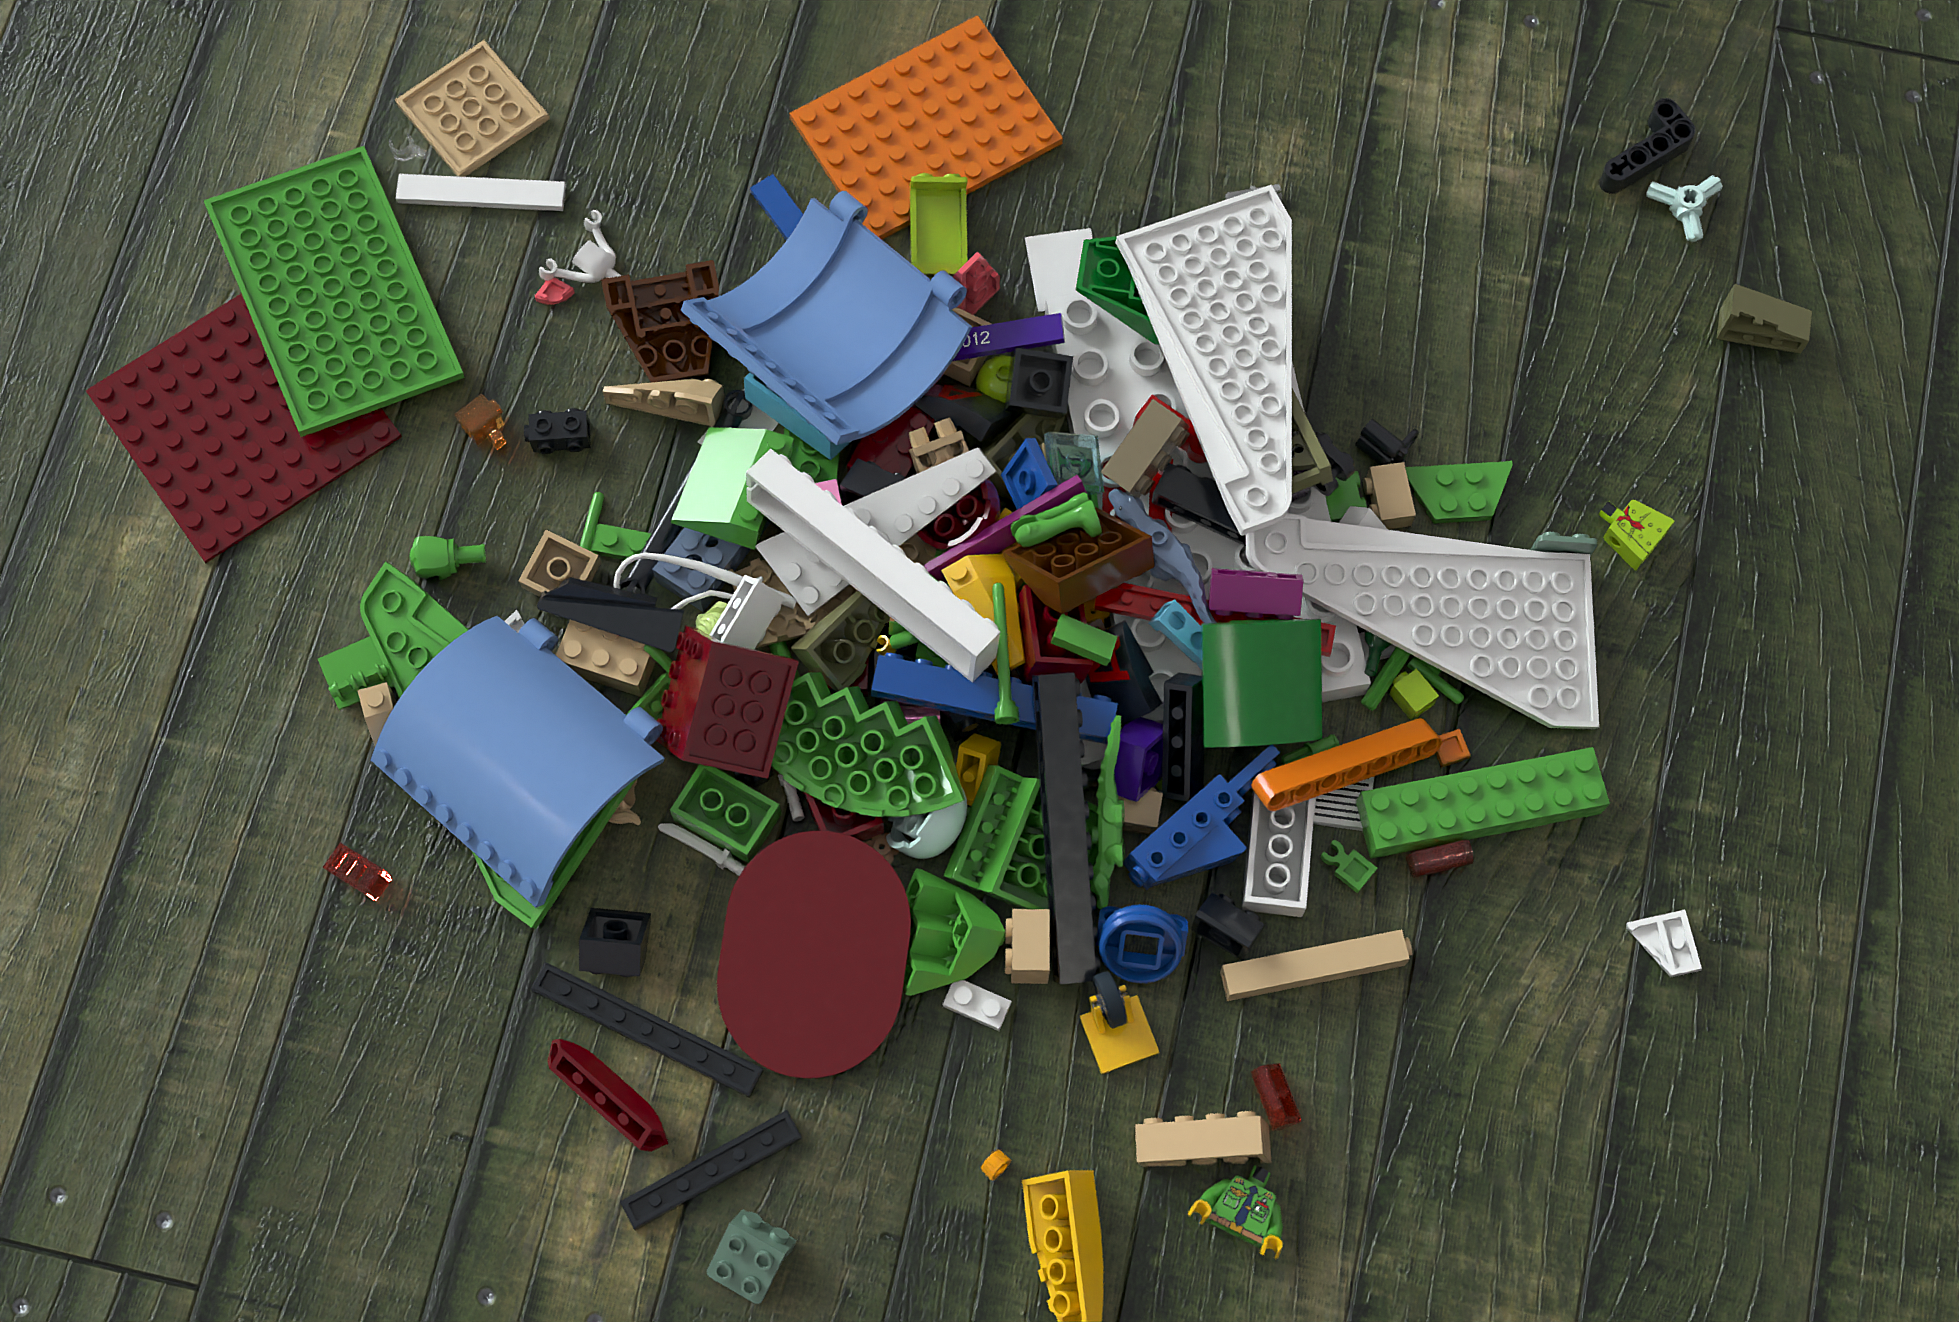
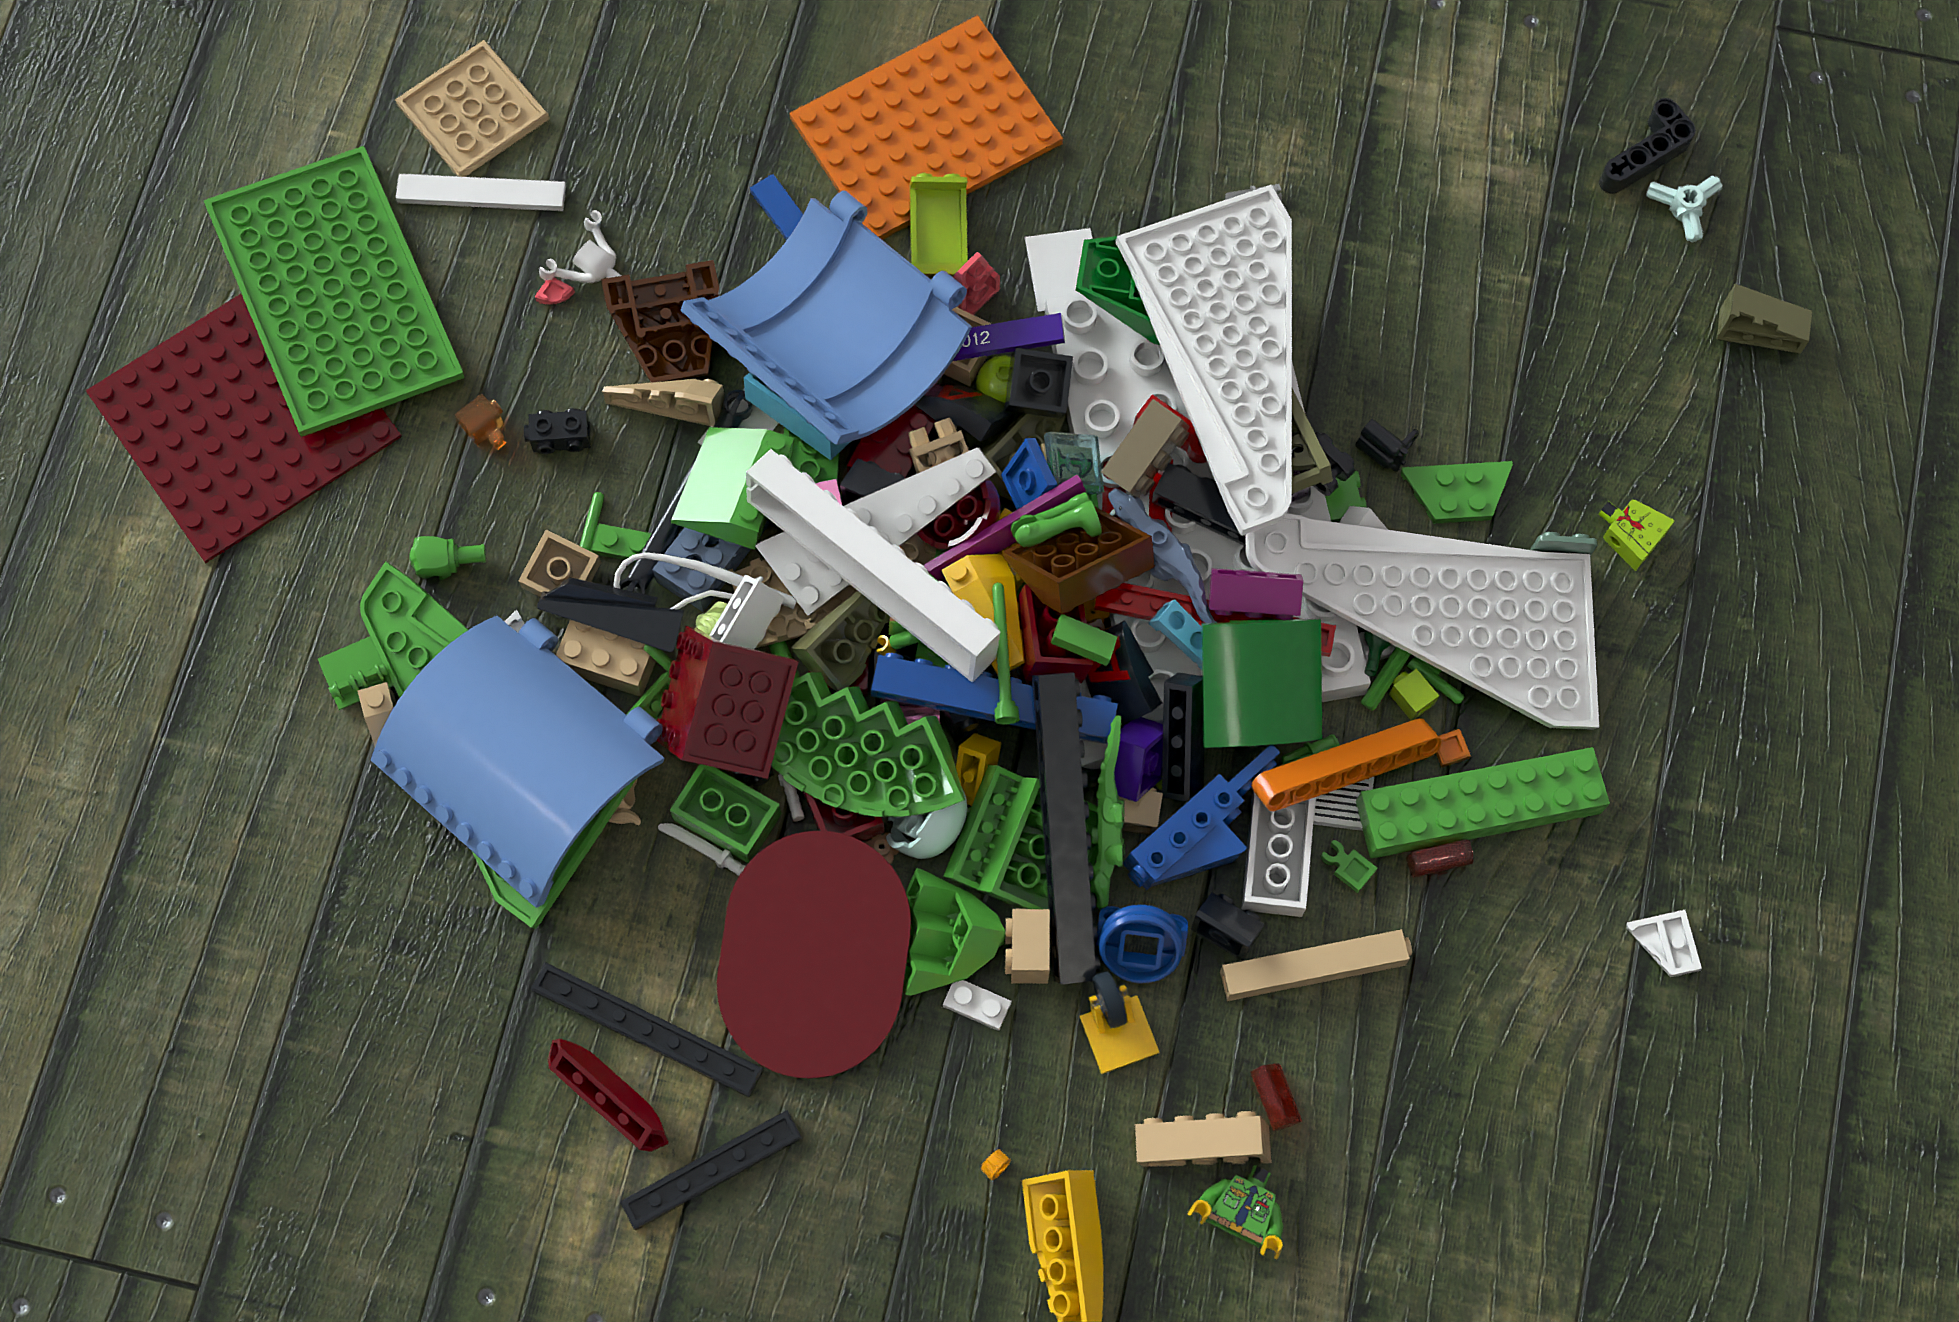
(372, 883): clear red slope -> none
(409, 152): clear piece -> none
(614, 942): black slope -> none
(750, 1256): sand green bracket -> none
(1390, 495): tan brick -> none

